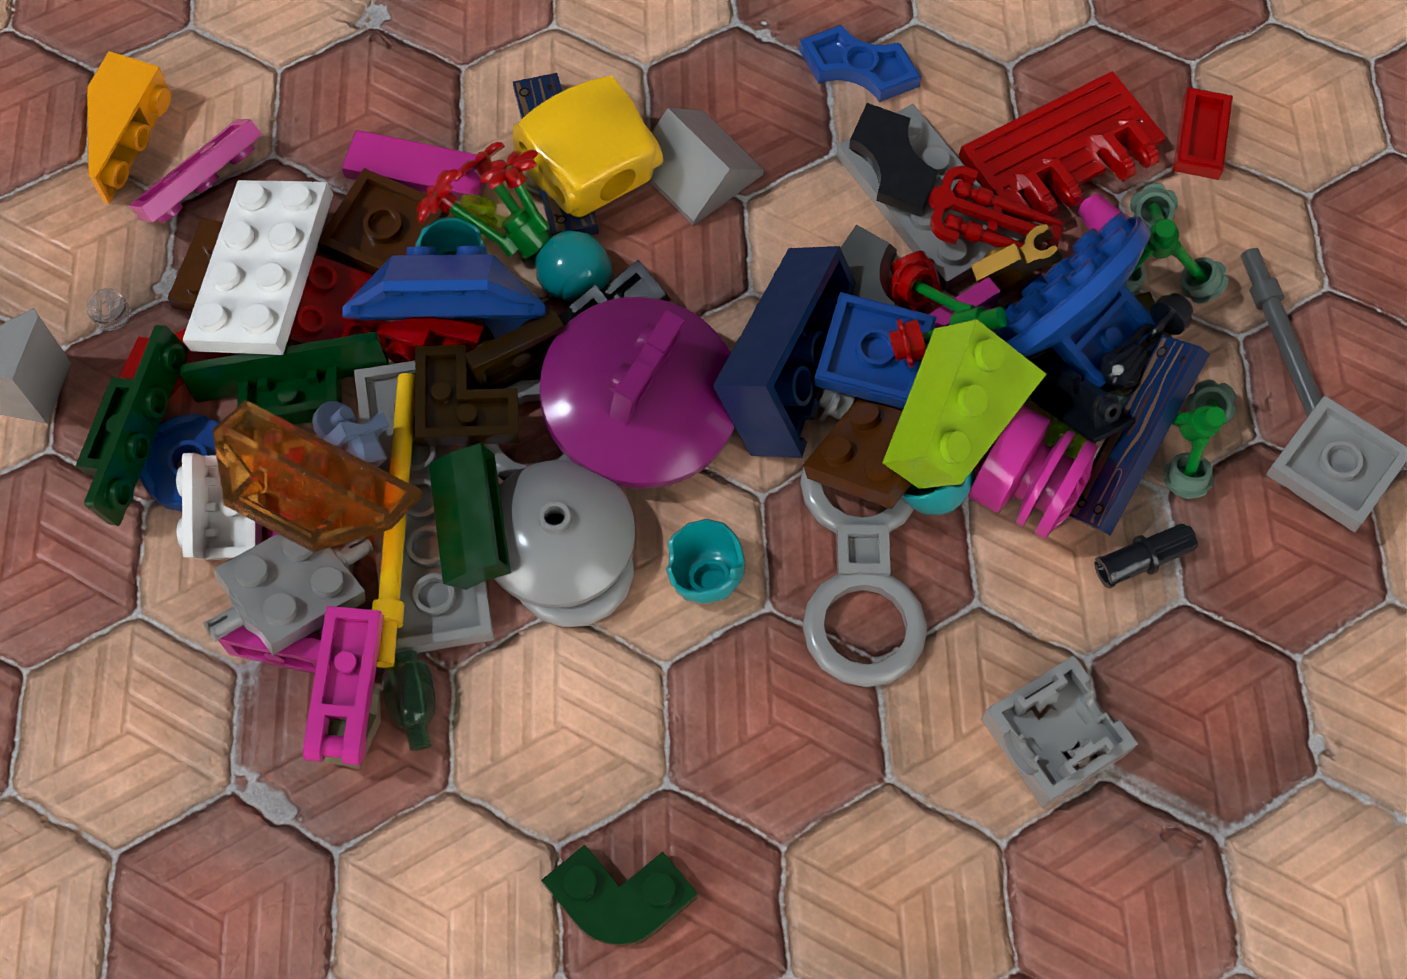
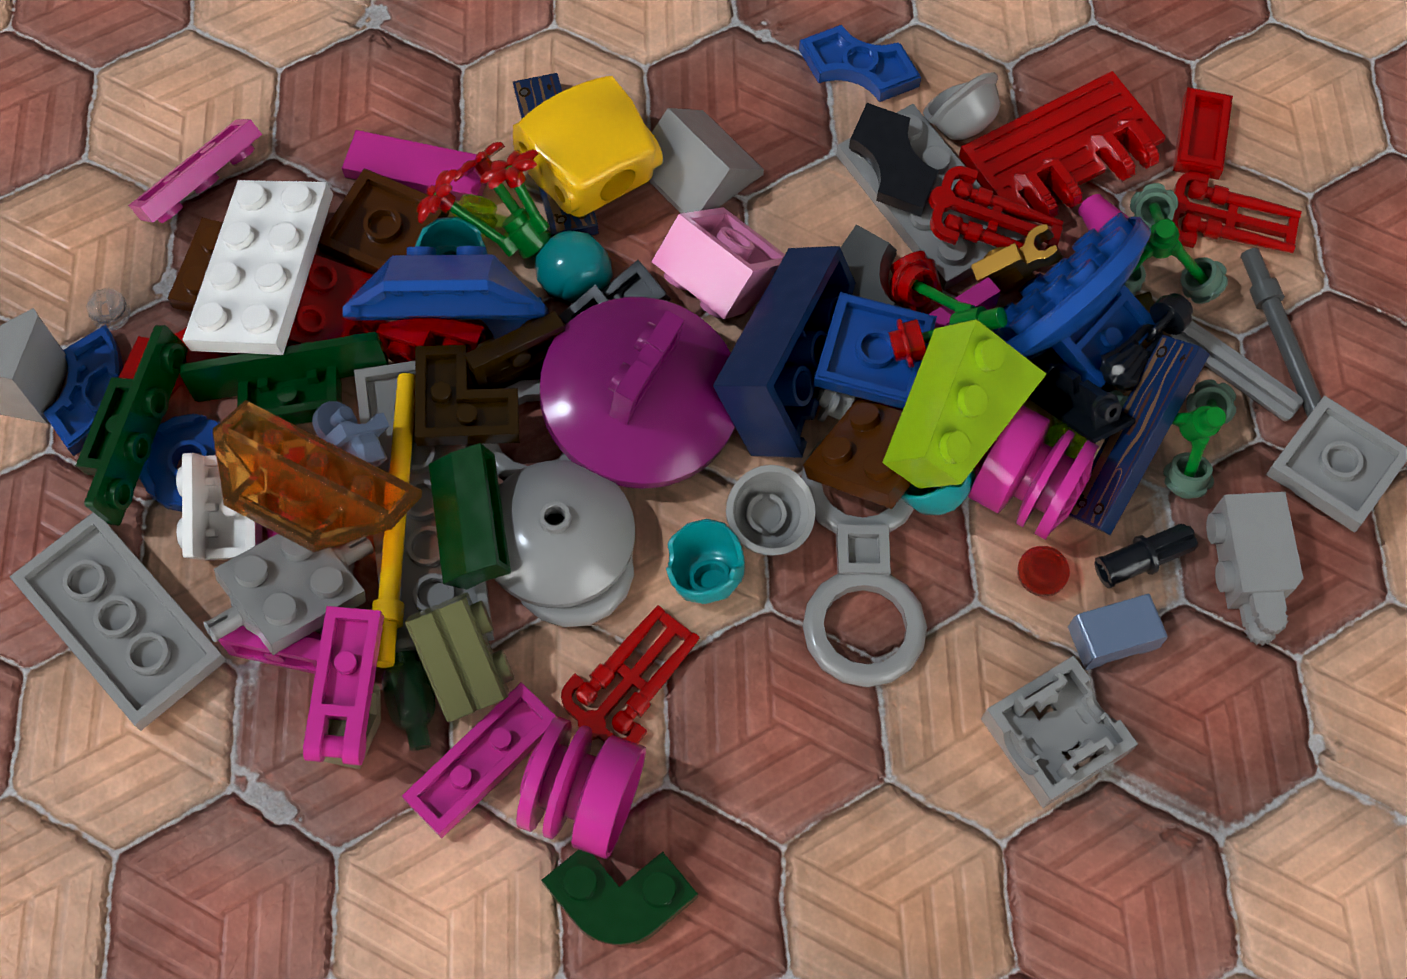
(90, 368): none -> blue tile
(118, 620): none -> light grey plate
(122, 109): light orange slope -> none
(459, 656): none -> olive brick
(479, 760): none -> dark pink plate
(580, 786): none -> dark pink wheel
(604, 674): none -> red piece
(718, 261): none -> bright pink slope
(771, 510): none -> light grey helmet
(965, 108): none -> light grey helmet
(1043, 571): none -> clear red plate
(1117, 631): none -> sand blue piece
(1213, 227): none -> red piece
(1243, 373): none -> light grey axle
(1256, 559): none -> light grey hinge

